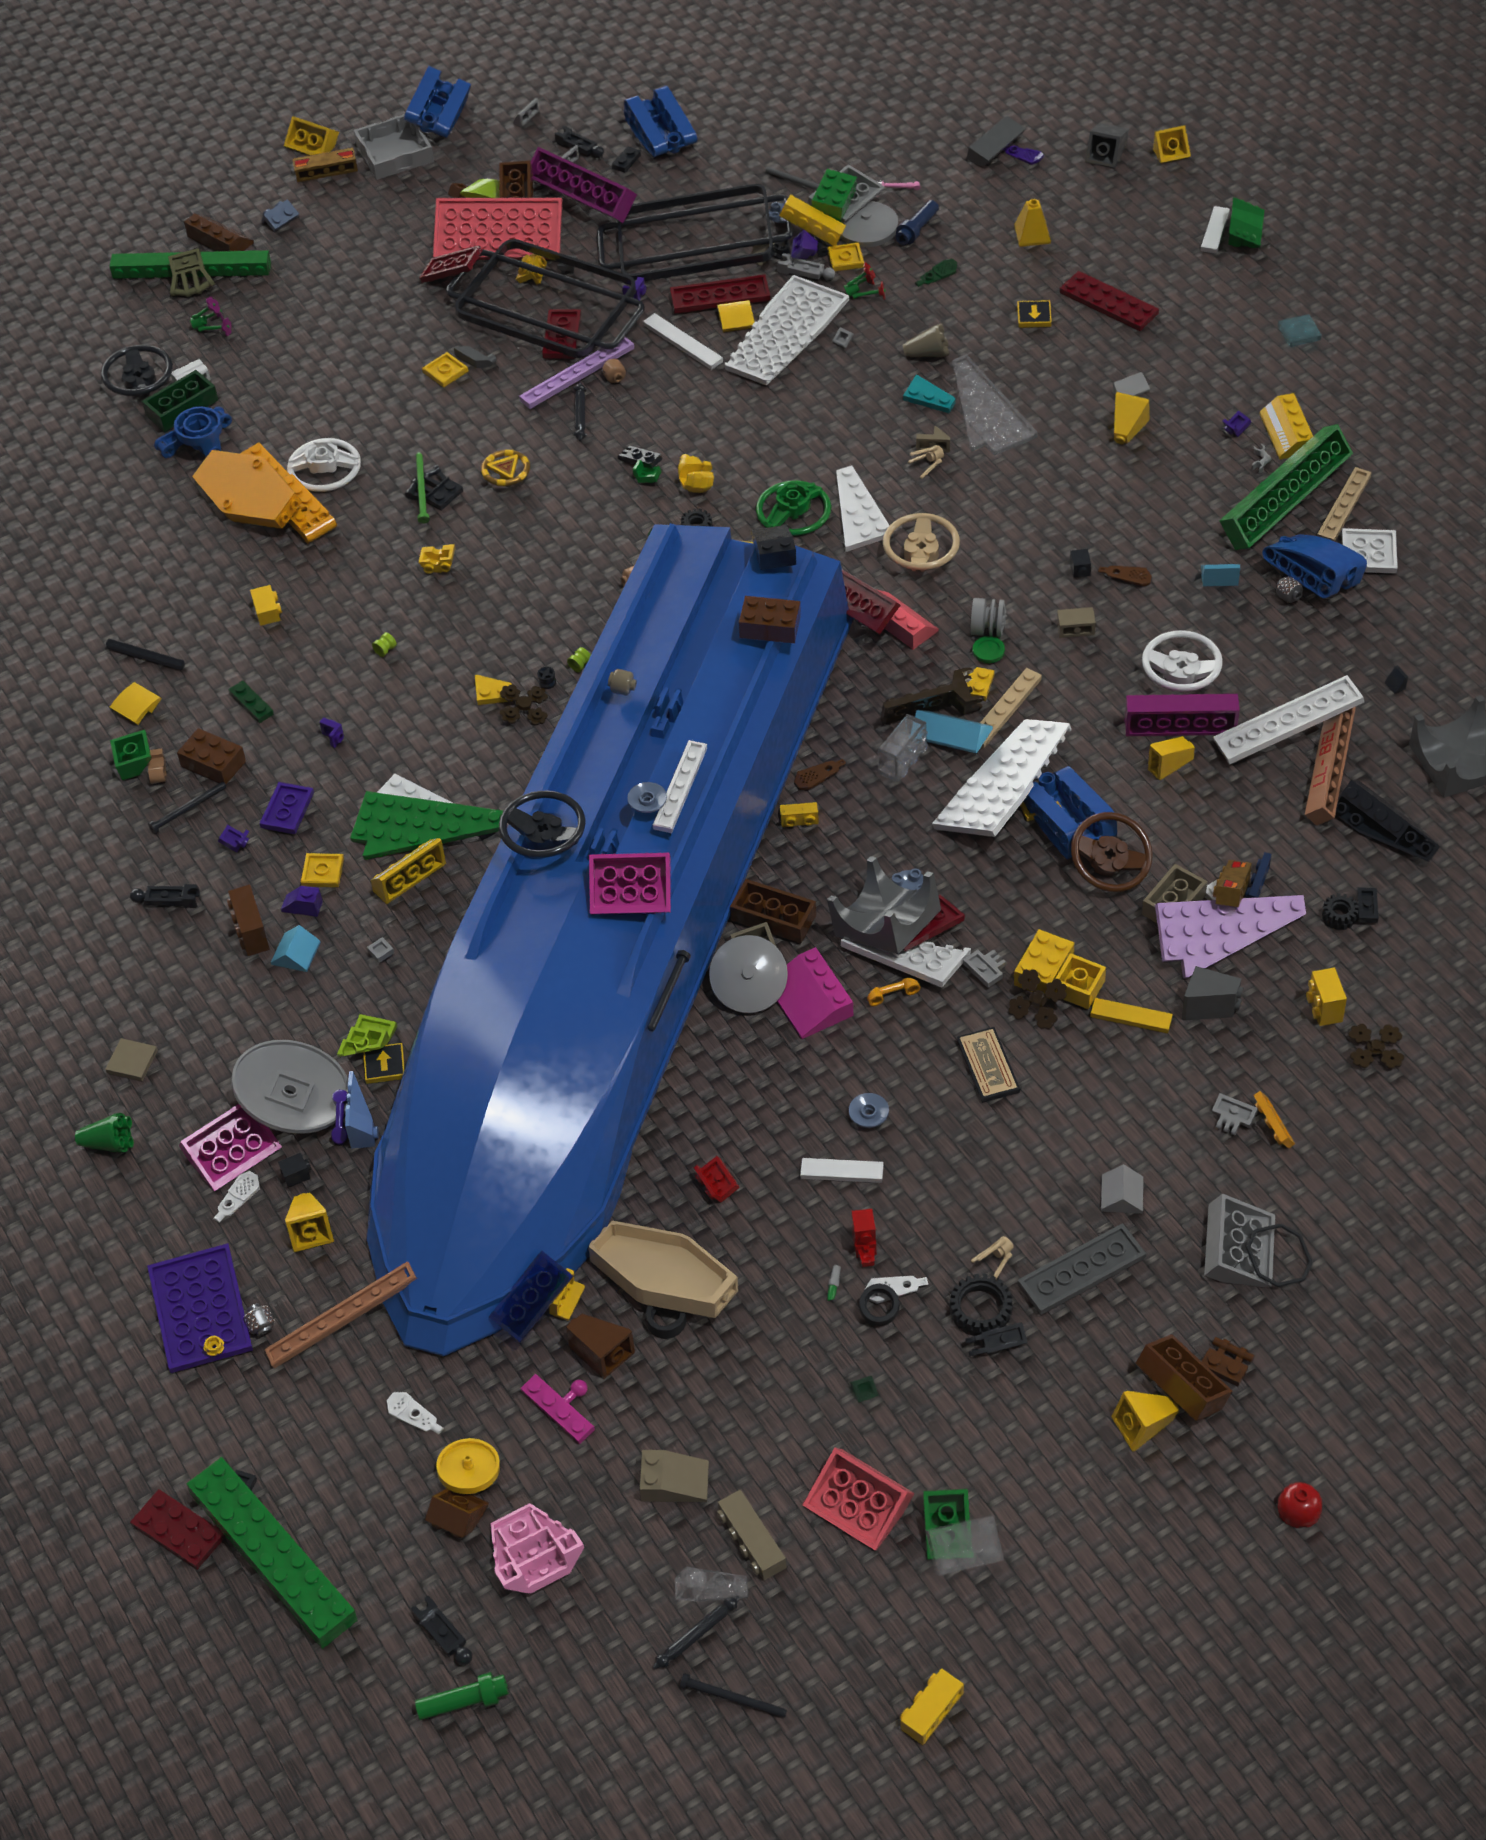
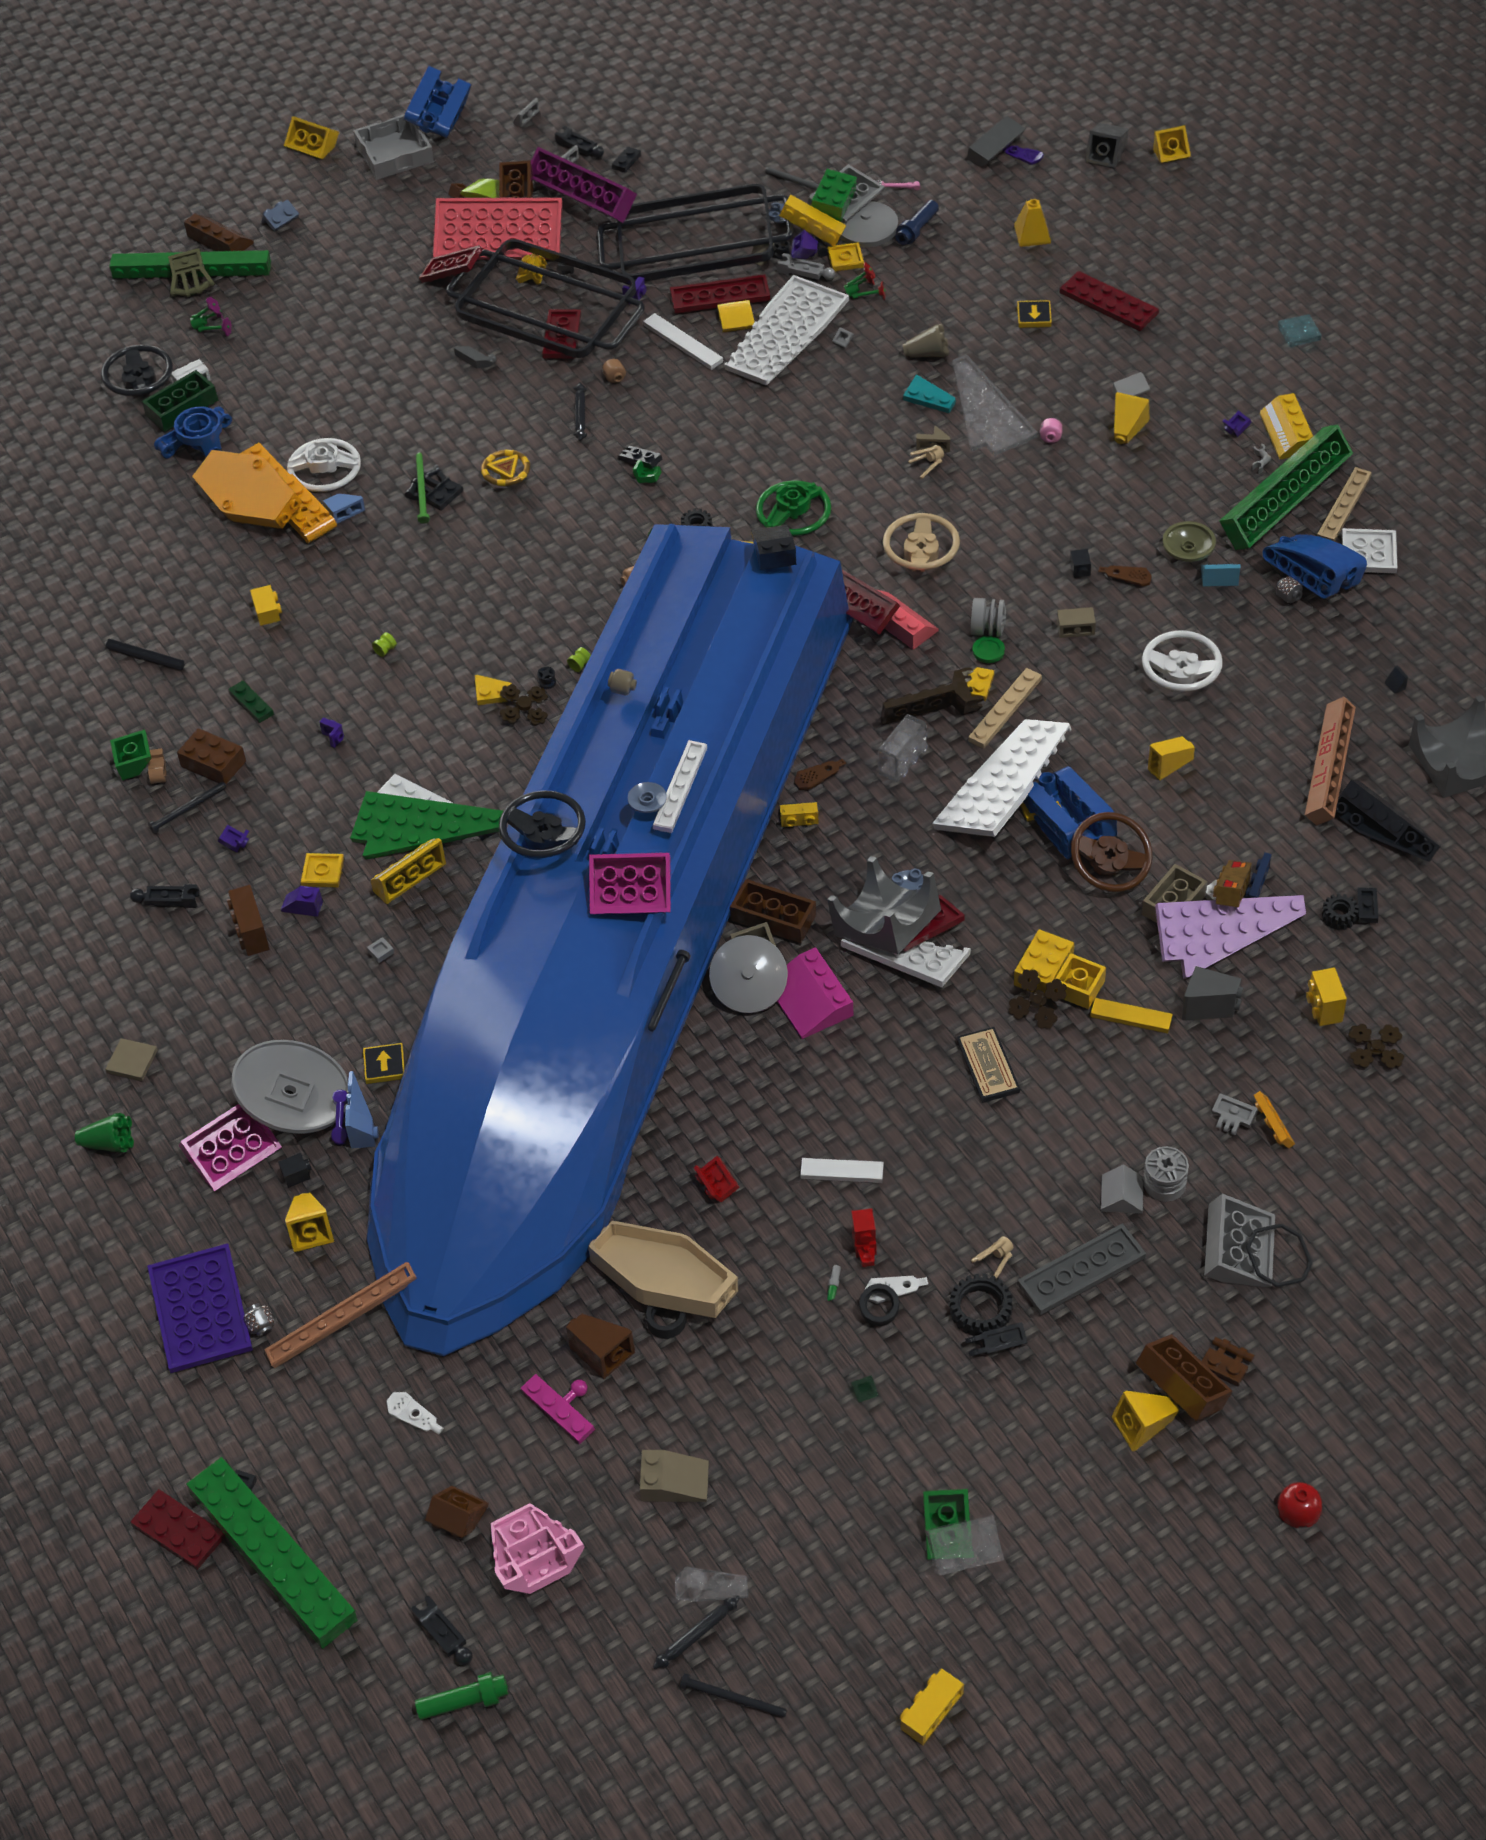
(135, 702): yellow slope -> none
(213, 1341): yellow plate -> none
(242, 1190): white piece -> none
(286, 808): dark purple plate -> none
(296, 949): medium azure slope -> none
(325, 165): pearl gold brick -> none
(344, 506): none -> medium blue slope
(367, 1035): lime slope -> none
(437, 560): yellow cylinder -> none
(445, 369): yellow tile -> none
(468, 1466): yellow piece -> none
(531, 1296): clear blue slope -> none
(568, 1299): yellow bracket -> none
(573, 374): lavender plate -> none
(659, 122): blue panel -> none
(694, 474): yellow piece -> none
(752, 1535): dark tan brick -> none
(769, 619): reddish brown brick -> none
(857, 1498): coral slope -> none
(859, 513): white wing -> none
(866, 1104): sand blue dish -> none
(910, 986): light orange bar -> none
(940, 271): dark green piece -> none
(954, 731): medium azure slope -> none
(986, 966): light grey hinge -> none
(1051, 429): none -> bright pink head
(1165, 1174): none -> light grey wheel
(1180, 714): magenta brick -> none
(1189, 541): none -> olive dish
(1215, 229): white tile -> none
(1245, 224): green slope -> none
(1288, 719): white plate -> none

